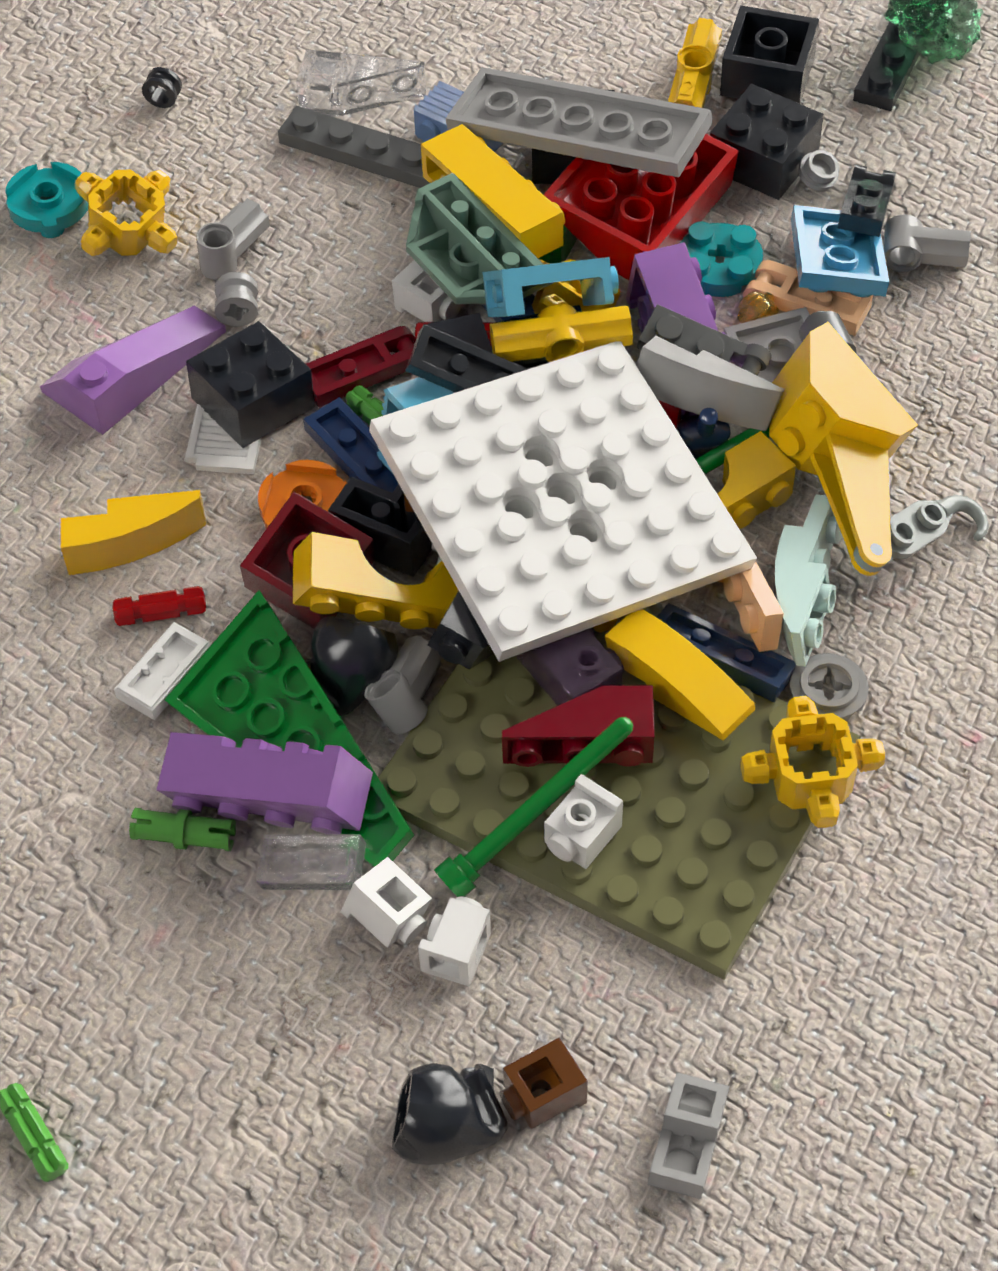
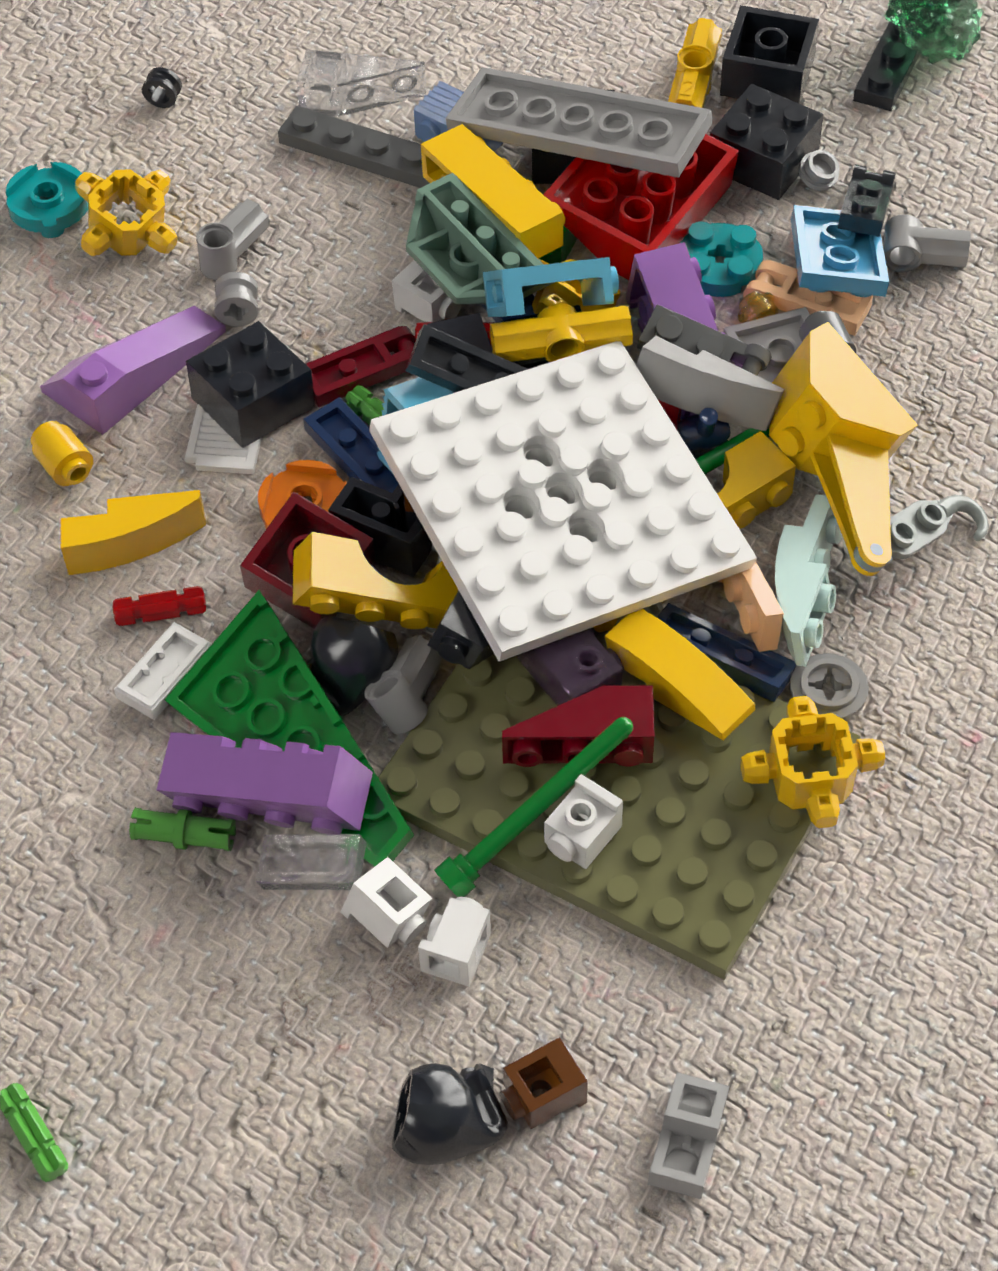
(61, 453): none -> yellow brick

